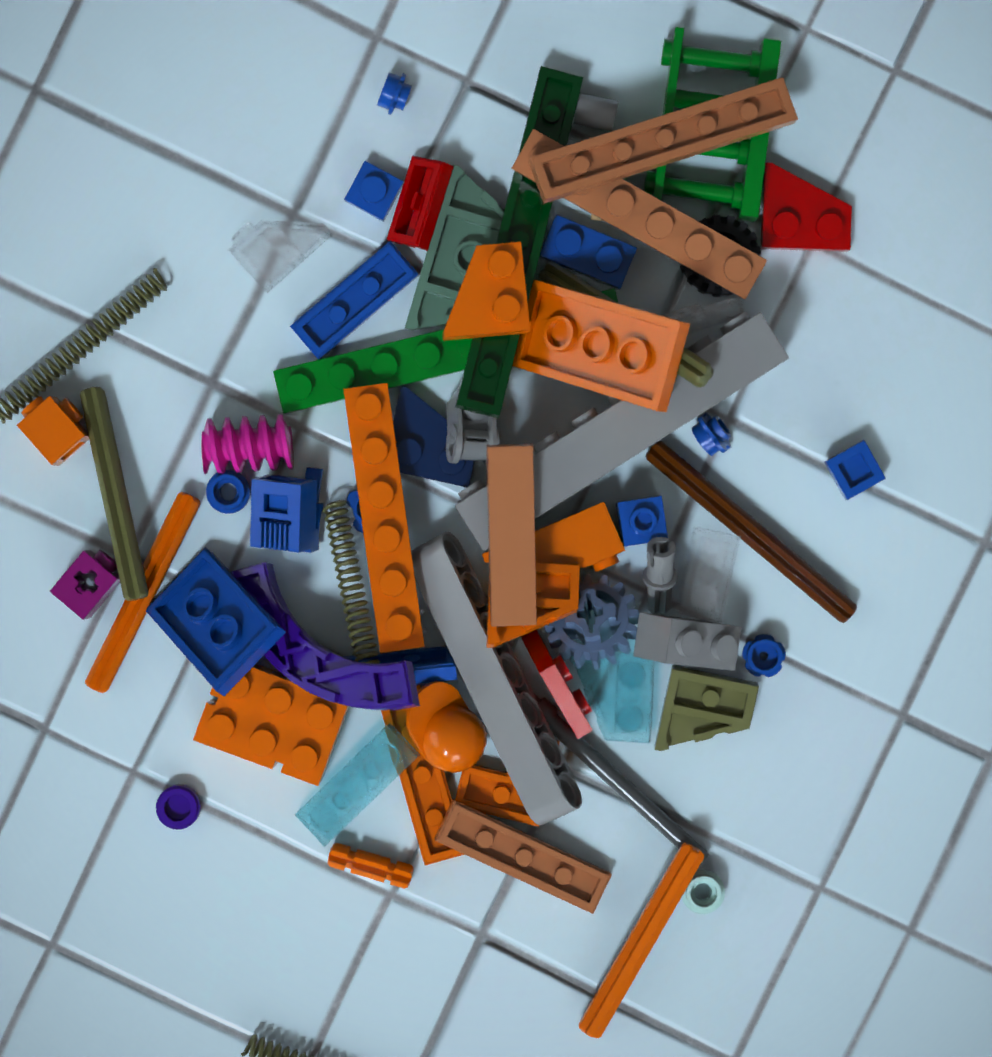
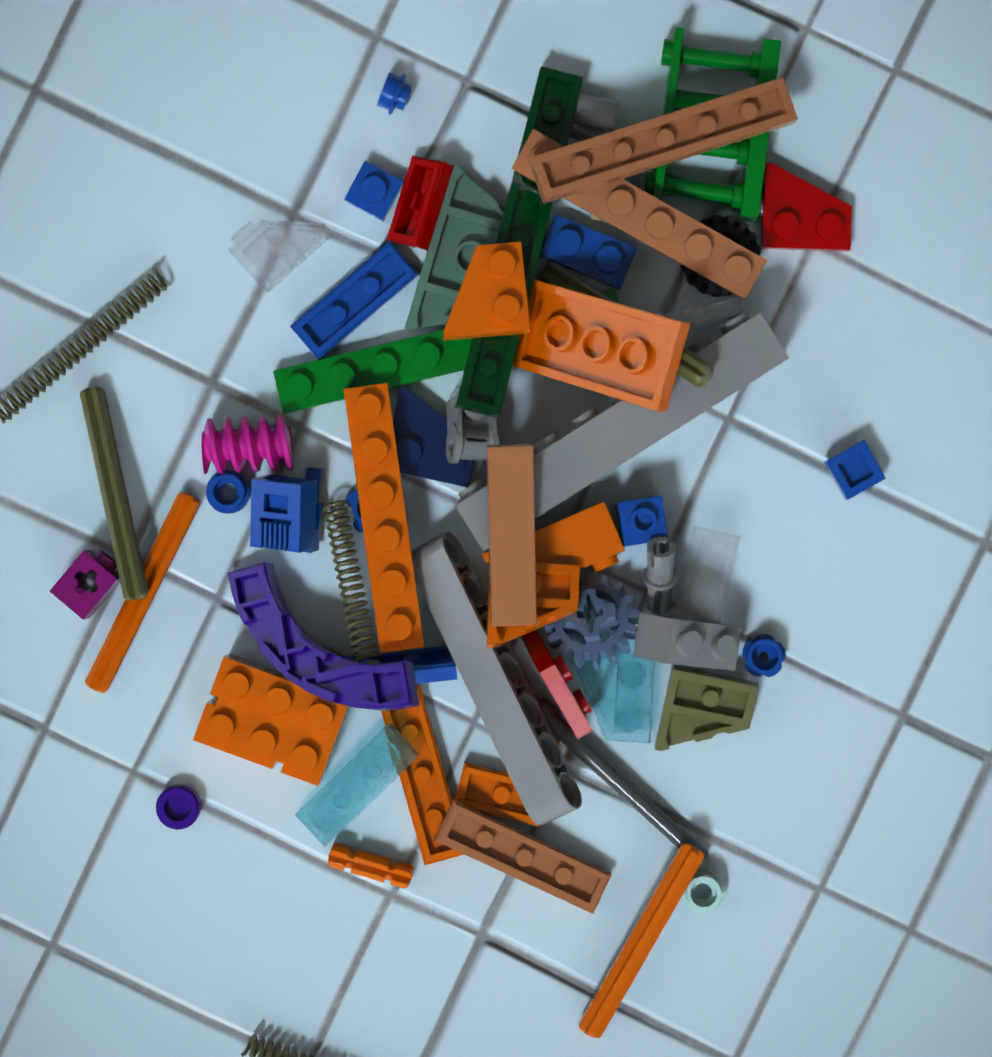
(53, 428): orange brick -> none
(215, 621): blue tile -> none
(446, 728): orange cap -> none
(712, 434): blue plate -> none
(751, 531): reddish brown axle -> none

